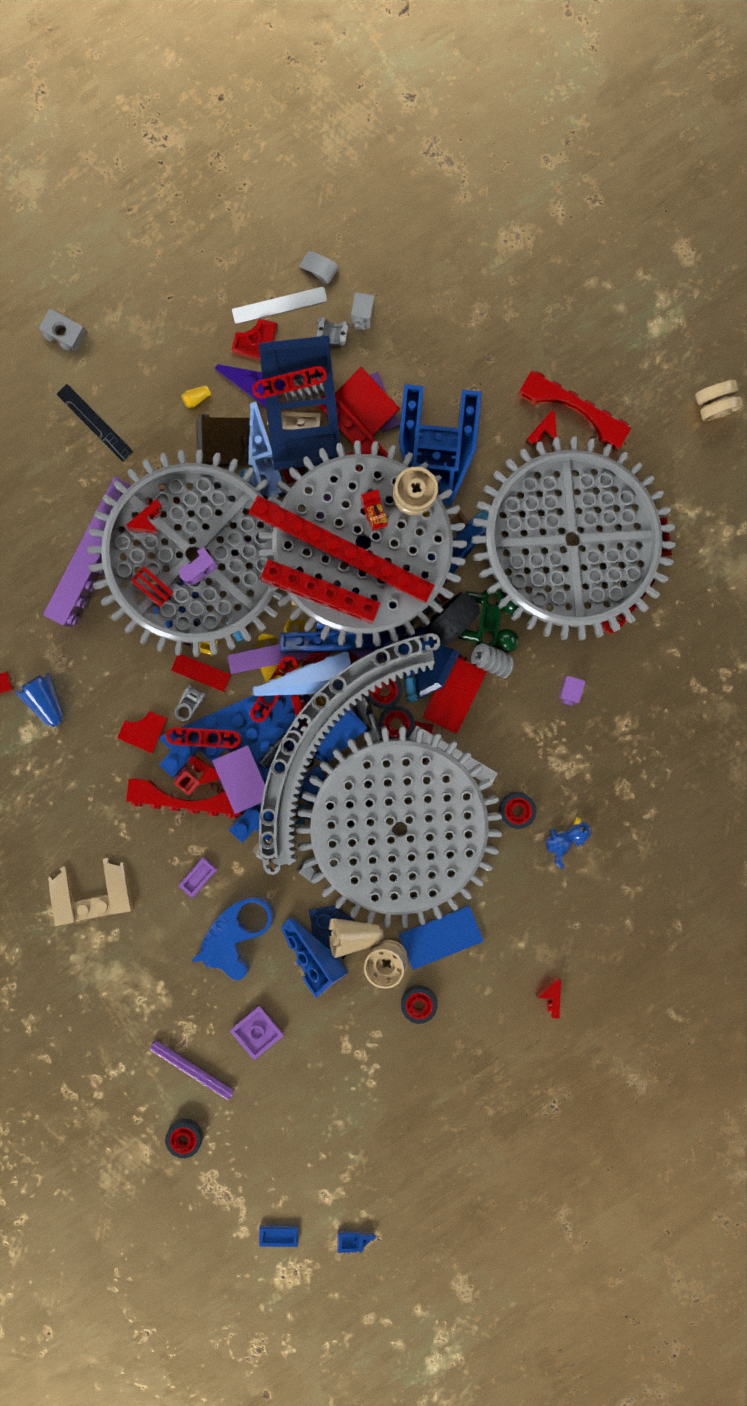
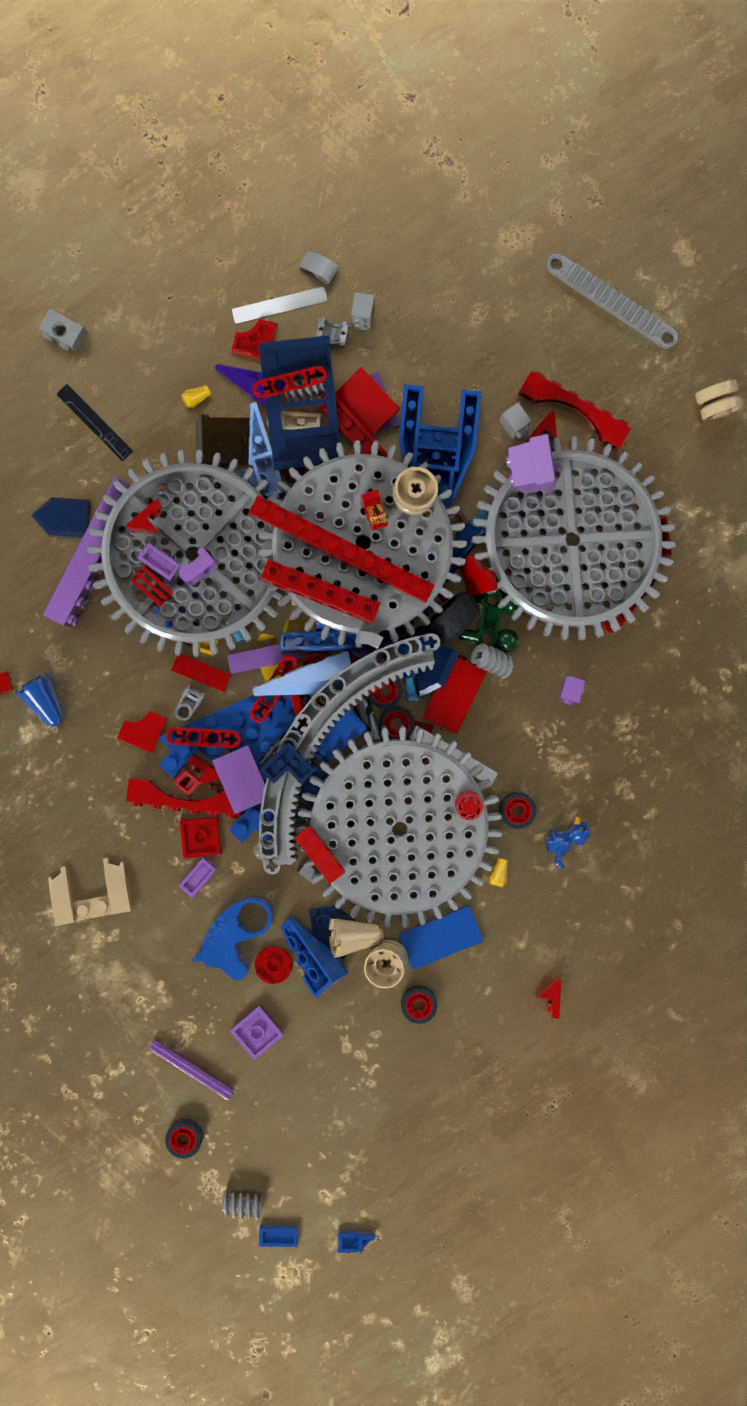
(63, 517): none -> dark blue tile
(159, 561): none -> medium lavender tile
(200, 837): none -> red tile
(241, 1205): none -> light grey piece
(273, 964): none -> red tile
(288, 760): none -> dark blue plate
(320, 854): none -> red tile
(369, 638): none -> light grey piece
(468, 805): none -> red wheel
(478, 578): none -> red tile
(498, 876): none -> yellow cone
(515, 421): none -> light grey brick
(533, 465): none -> medium lavender piece
(612, 300): none -> light grey gear

